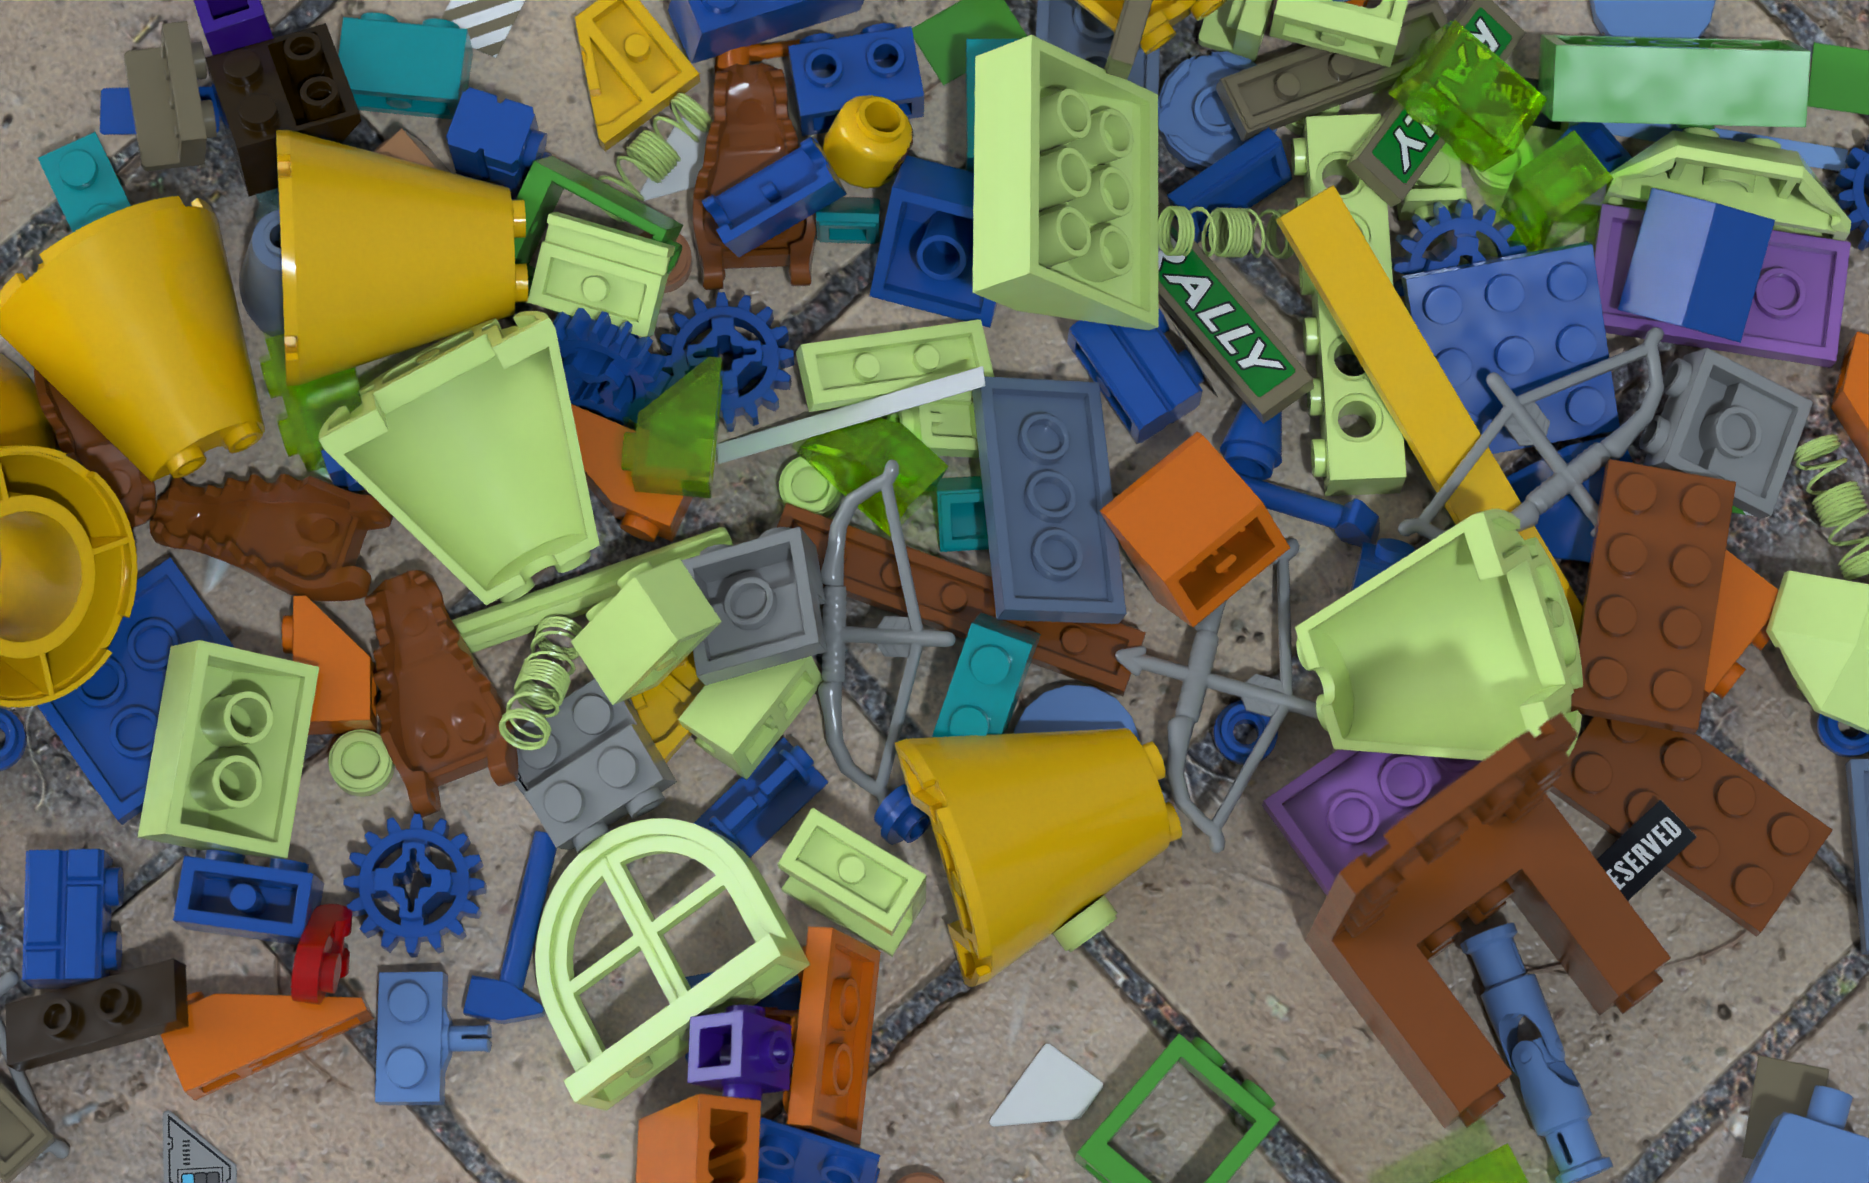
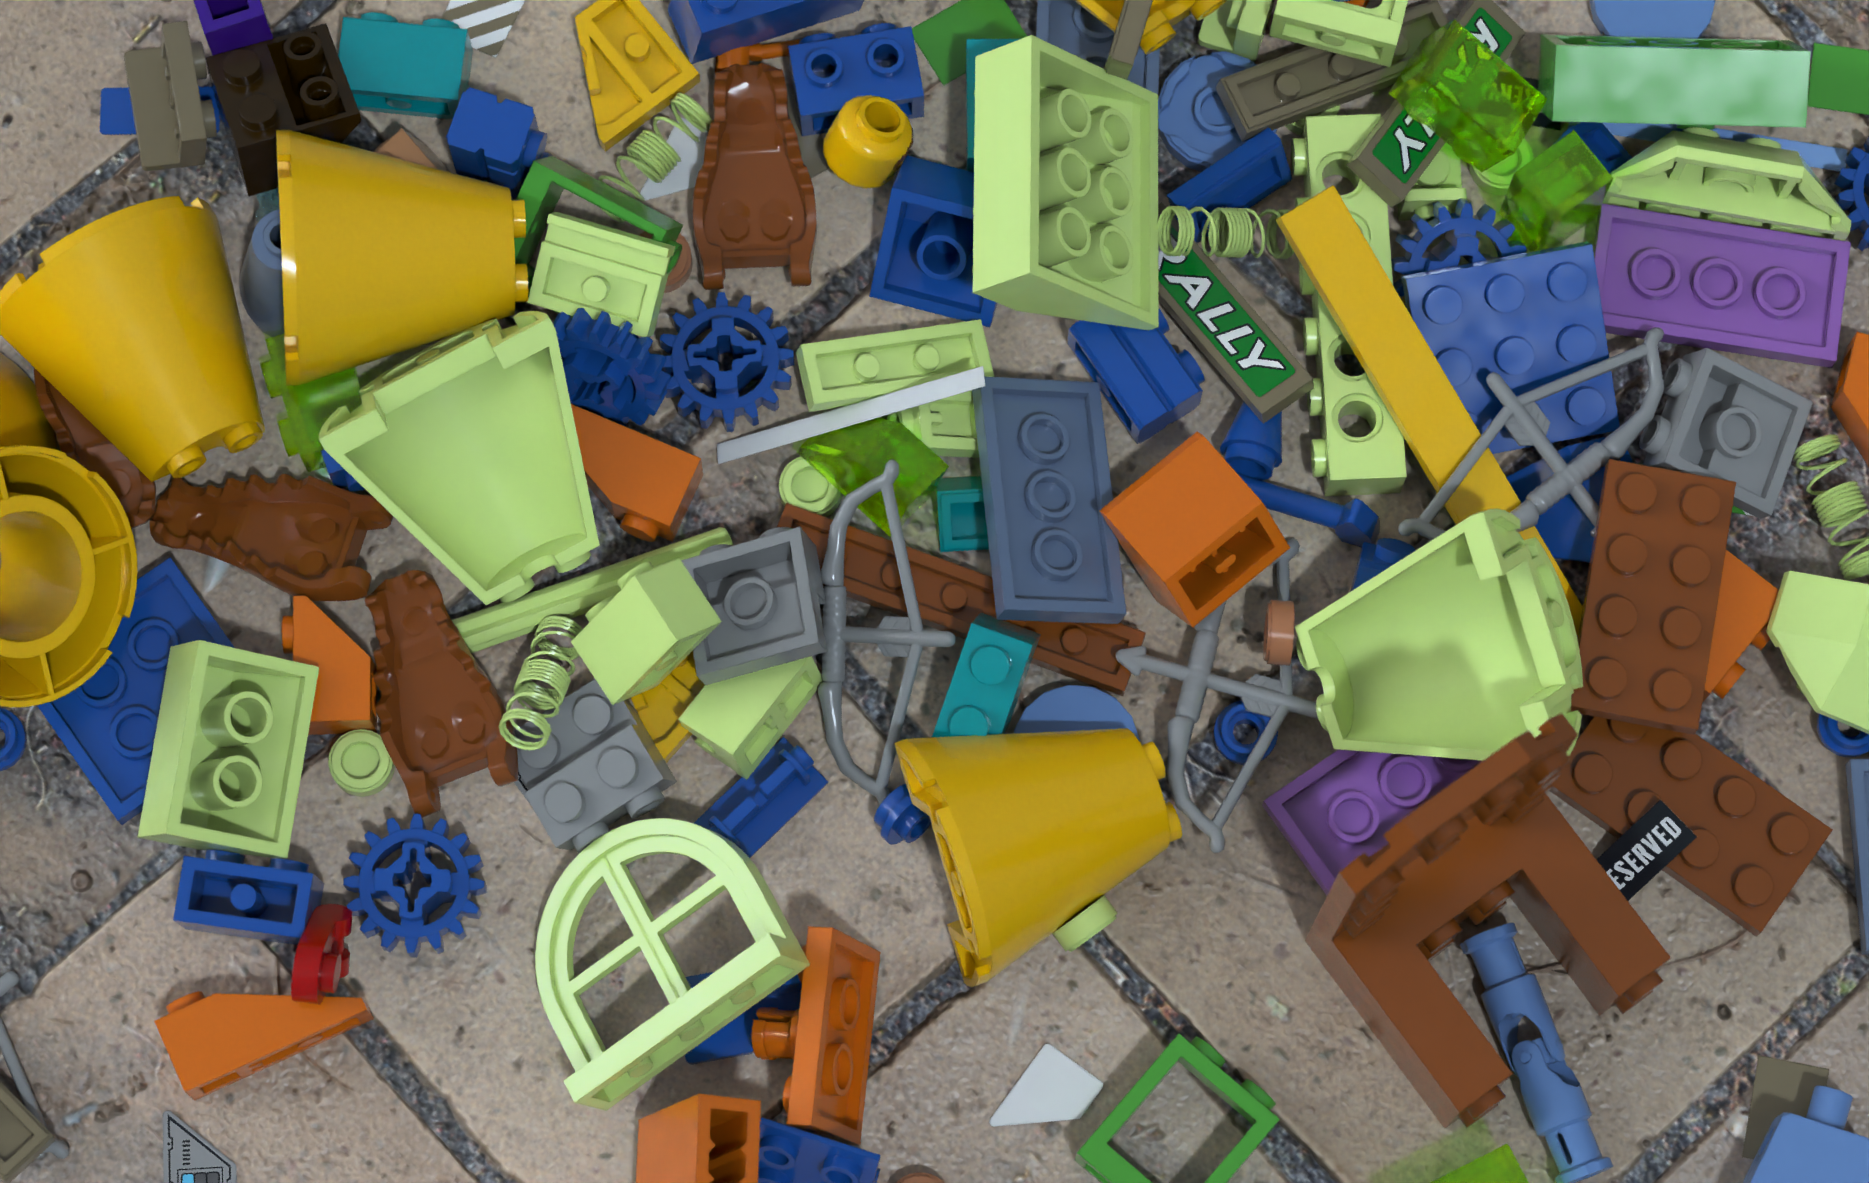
(70, 917): blue brick -> none
(84, 181): teal brick -> none
(96, 1015): dark brown plate -> none
(418, 1038): medium blue plate -> none
(504, 999): blue piece -> none
(678, 436): clear neon green slope -> none
(740, 1052): dark purple brick -> none
(775, 198): blue hinge -> none
(849, 221): teal slope -> none
(853, 882): yellowish green window -> none
(1191, 353): dark tan sticker -> none
(1279, 632): none -> nougat tile
(1696, 264): blue slope -> none

